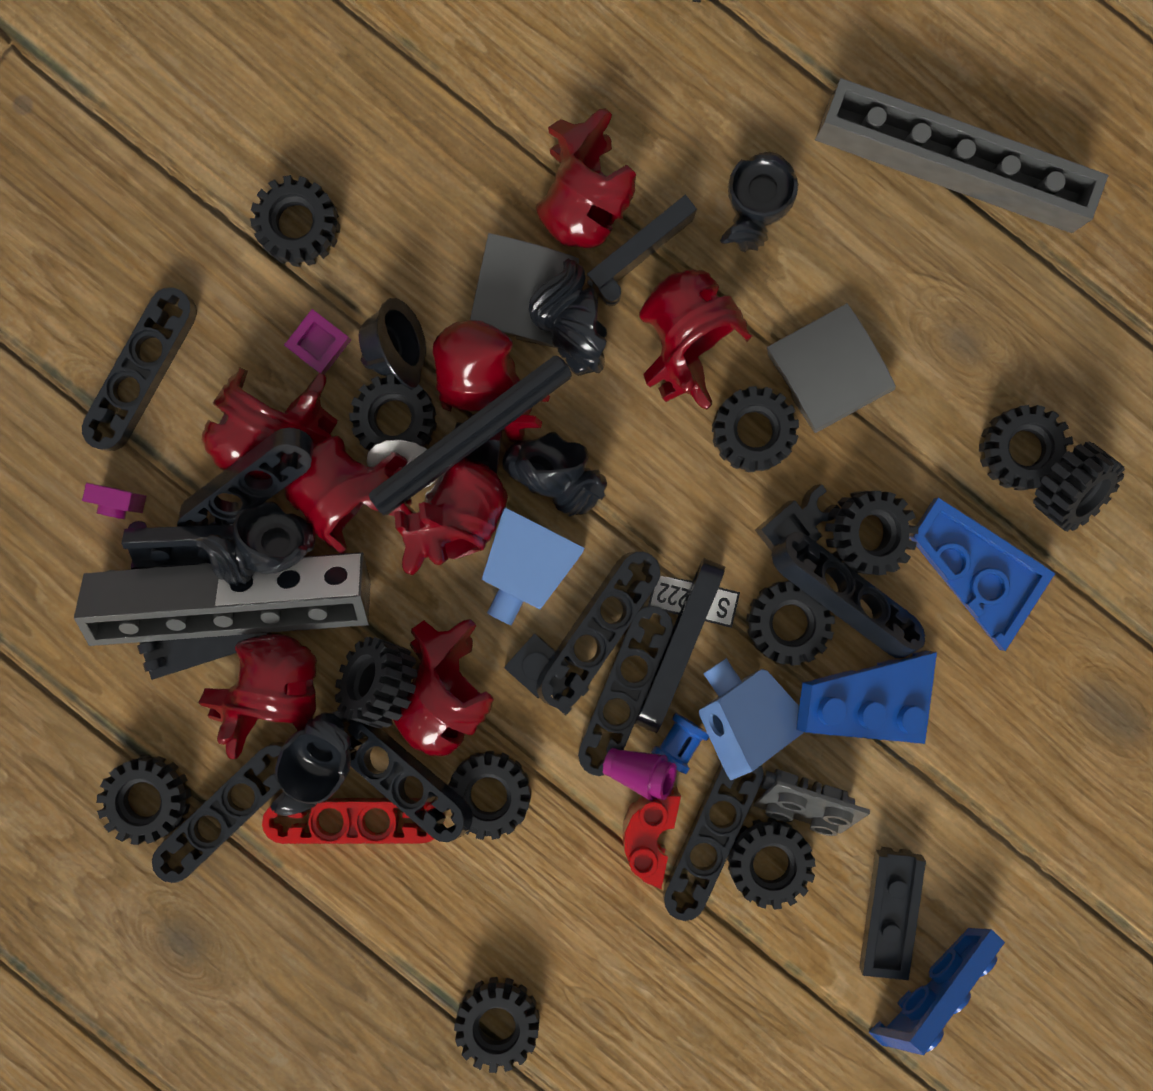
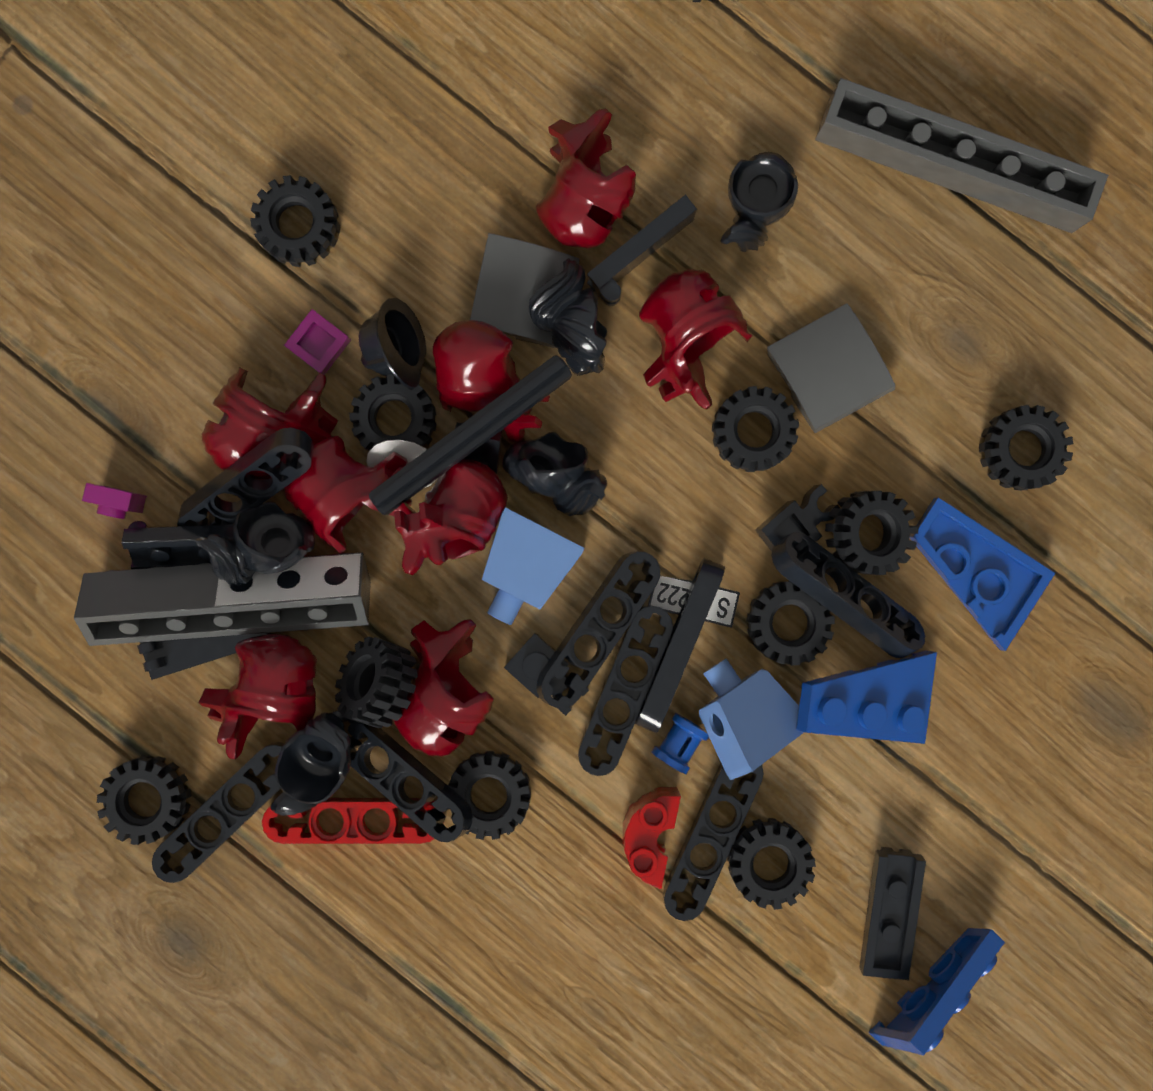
(131, 365): black beam -> none
(491, 1051): black tyre -> none
(642, 772): magenta cone -> none
(825, 810): dark grey hinge -> none
(1078, 486): black tyre -> none

